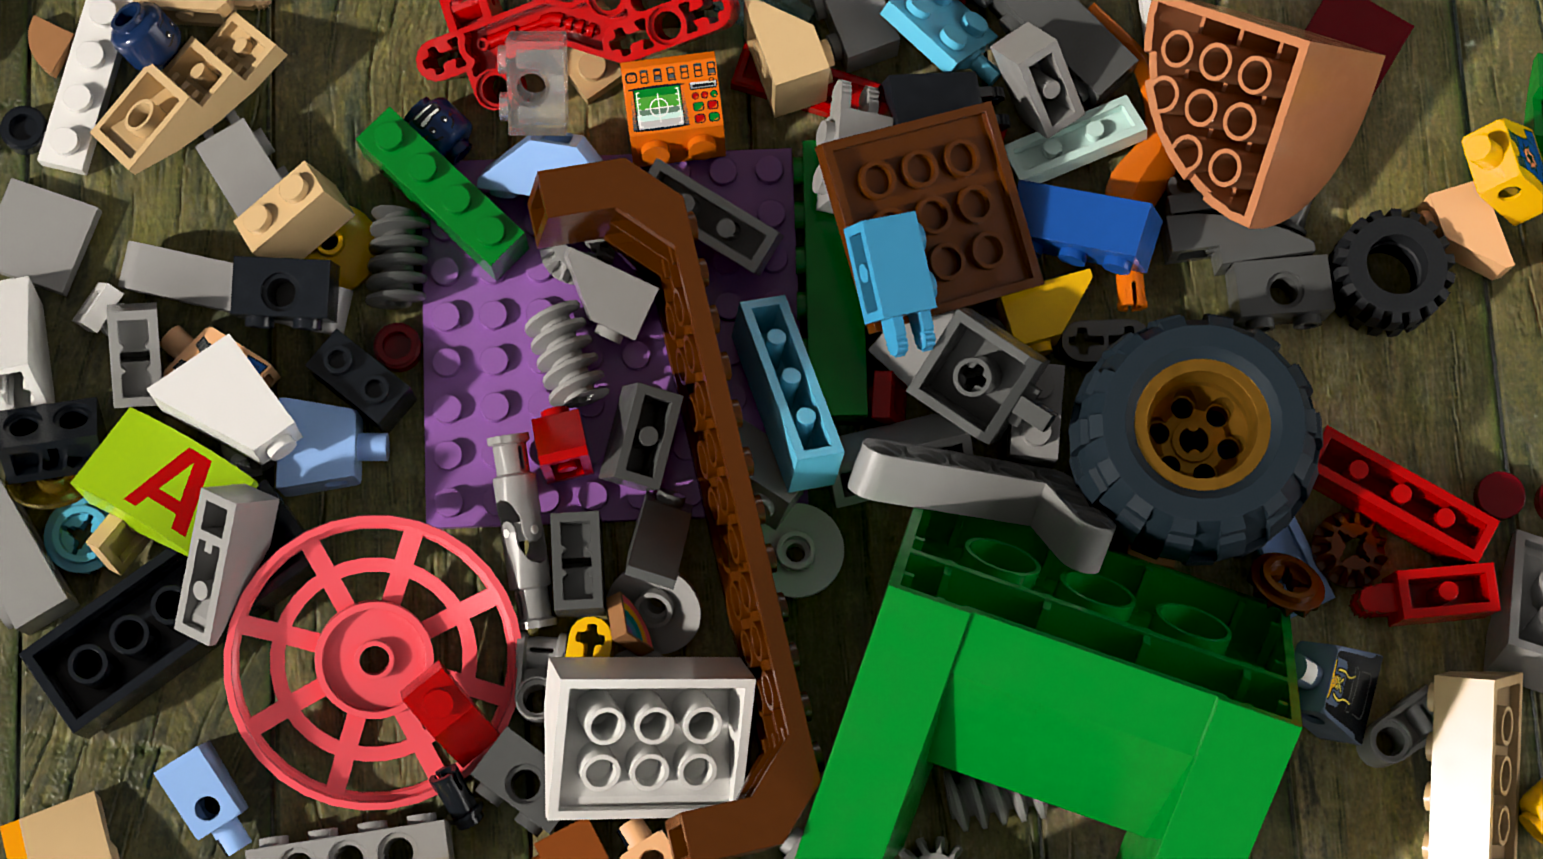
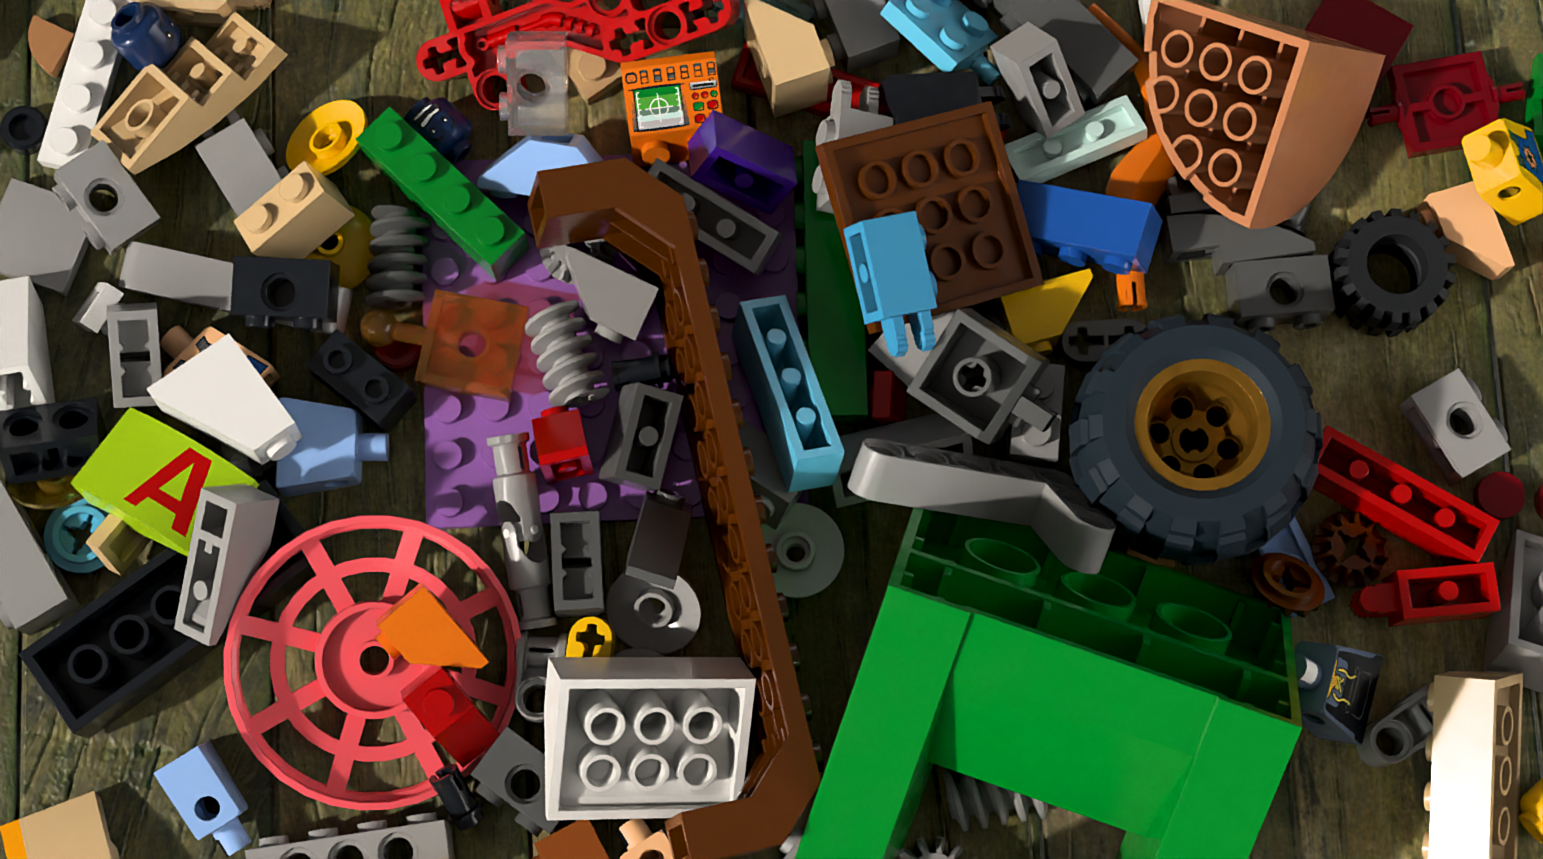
(101, 170): none -> light grey brick
(327, 136): none -> yellow dish
(426, 633): none -> orange slope
(449, 322): none -> clear orange plate
(628, 625): medium nougat tile -> none
(645, 370): none -> black pin
(742, 162): none -> dark purple brick
(1442, 102): none -> dark red plate
(1453, 453): none -> light grey brick

